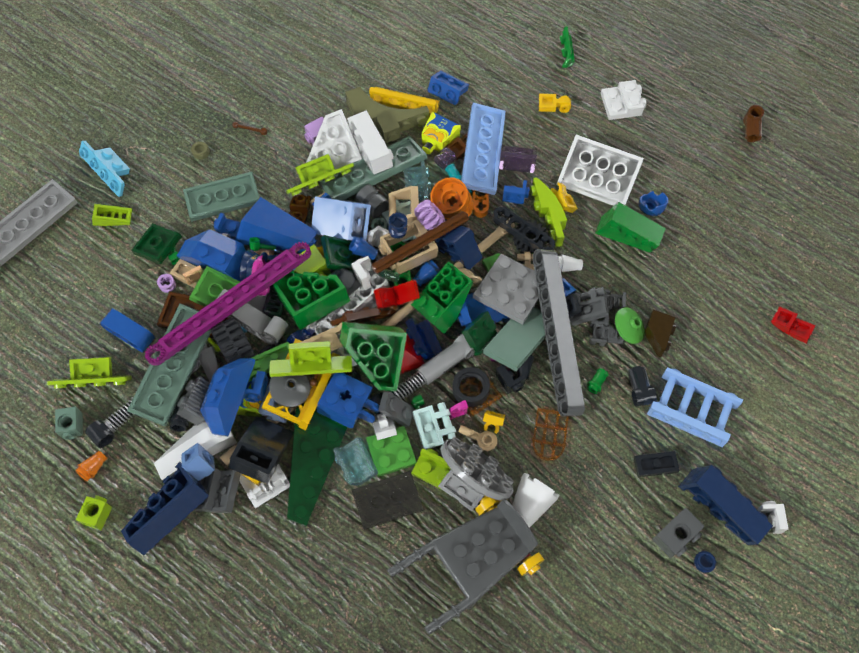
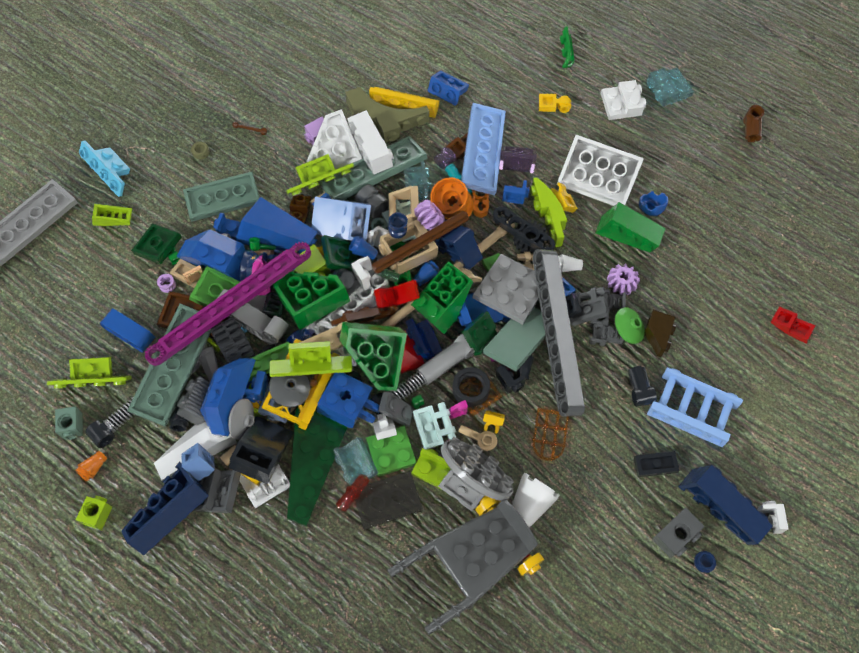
(241, 418): none -> light grey dish
(353, 492): none -> clear red axle
(438, 133): torso -> none
(597, 381): green pin -> none
(623, 279): none -> lavender gear
(669, 86): none -> clear light blue plate

